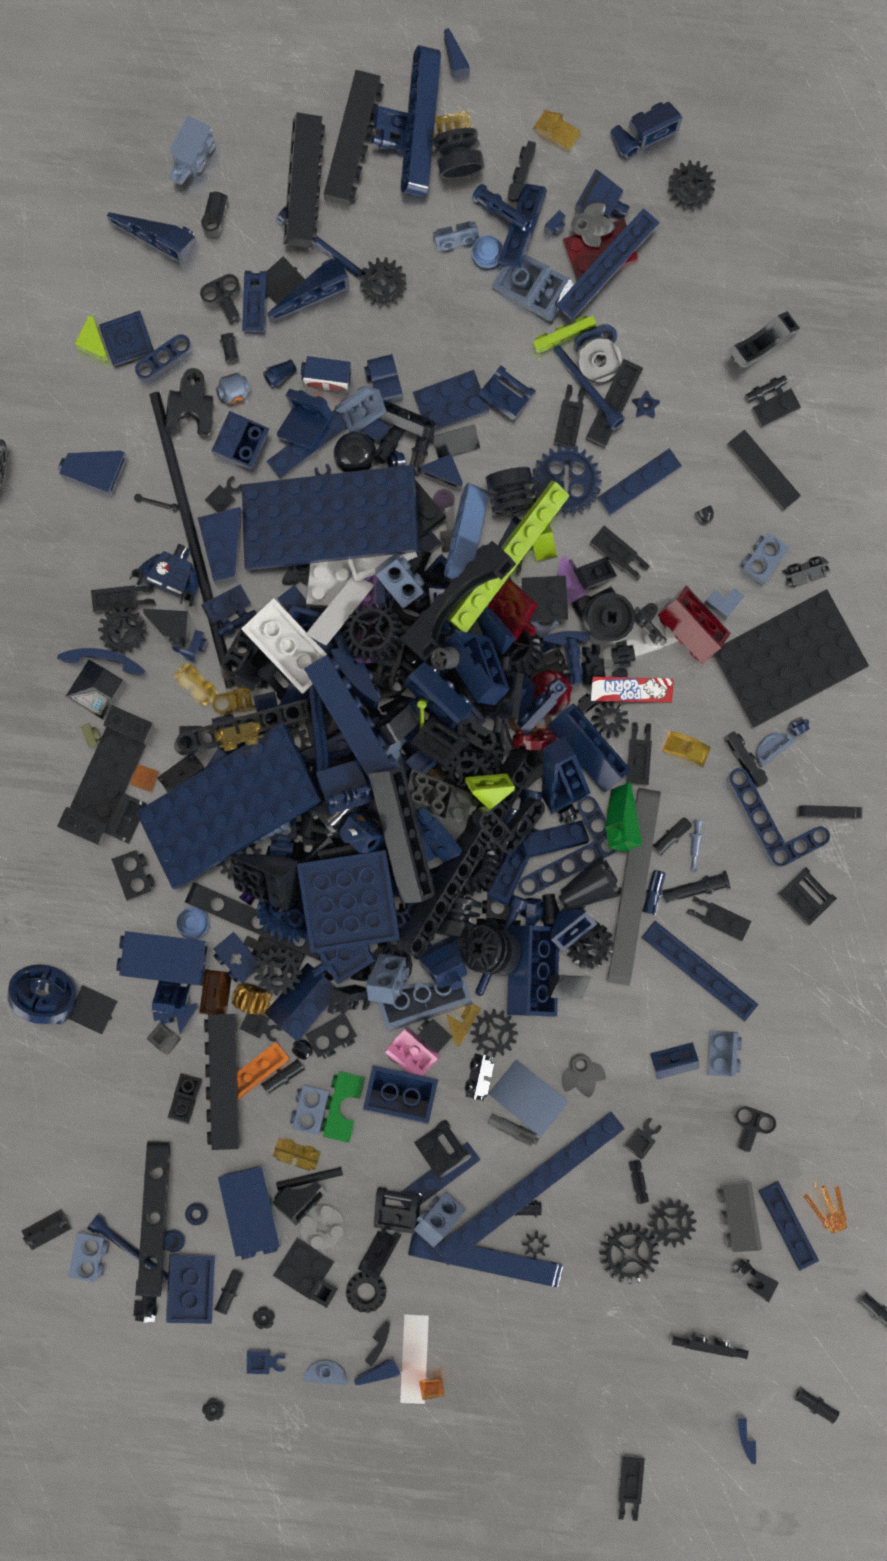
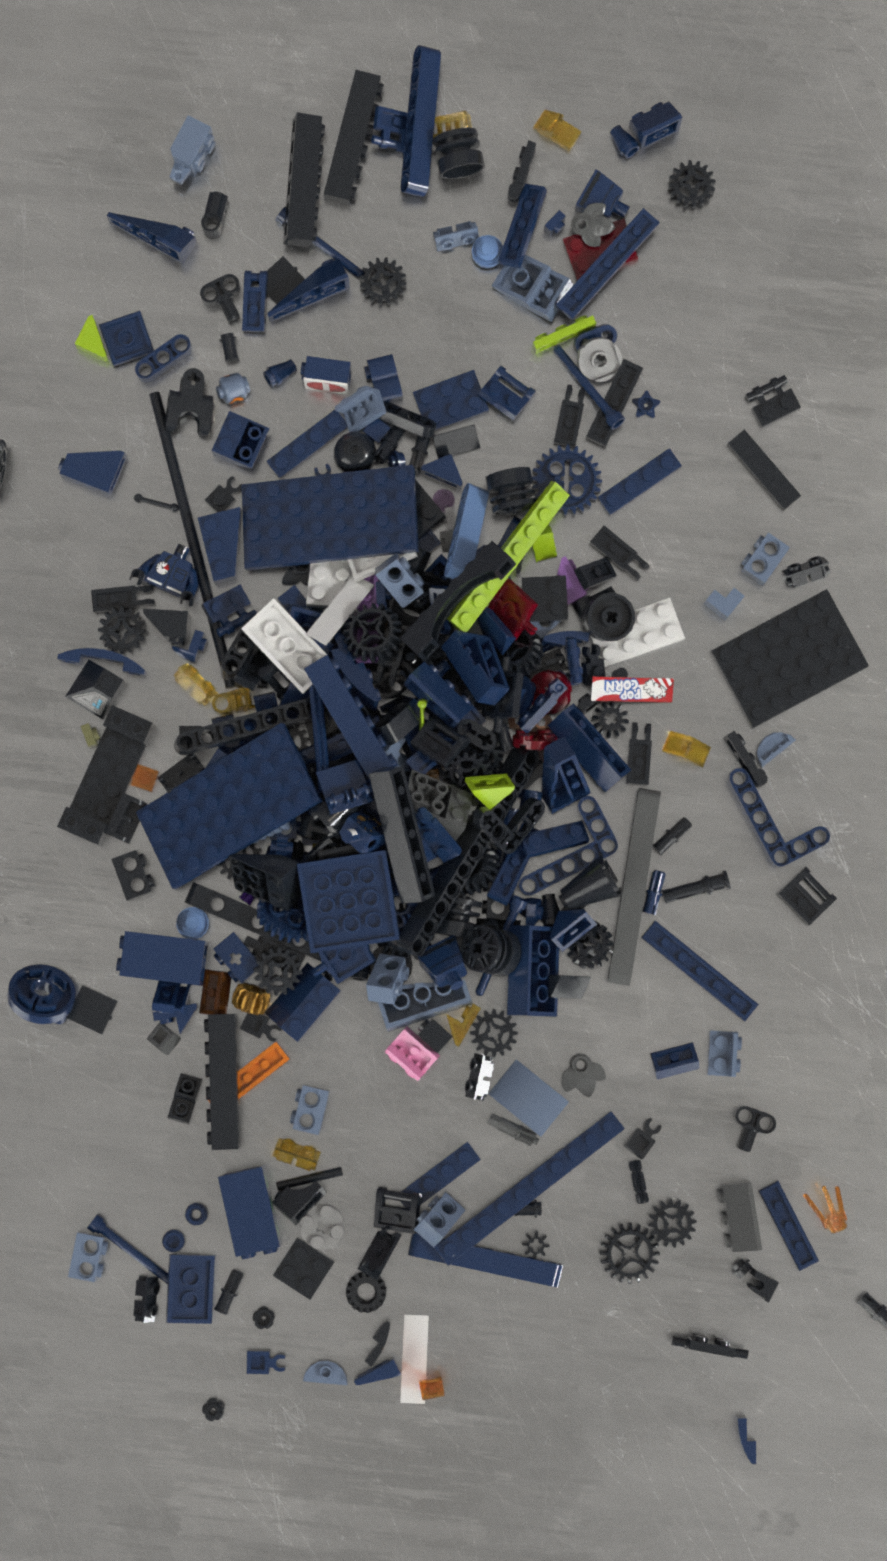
(45, 1230): black hinge -> none
(153, 1235): black beam -> none
(230, 739): clear yellow hinge -> none
(282, 1076): black pin -> none
(302, 1049): black plate -> none
(305, 420): dark blue bracket -> none
(322, 1292): black slope -> none
(329, 1031): black brick -> none
(336, 1125): green arch -> none
(347, 998): black hinge -> none
(400, 1095): dark blue slope -> none
(436, 1154): black plate -> none
(440, 655): dark grey wheel -> none
(457, 60): dark blue slope -> none
(495, 204): dark blue pin -> none
(568, 814): black plate -> none
(622, 820): green slope -> none
(623, 654): black gear -> none
(630, 1485): black hinge -> none
(643, 619): black hinge -> none
(694, 625): dark red slope -> none
(696, 842): sand blue piece -> none
(706, 514): black hinge -> none
(721, 919): black hinge -> none
(764, 341): black arch -> none
(799, 726): dark blue plate -> none
(817, 1405): black pin -> none
(834, 812): black beam -> none

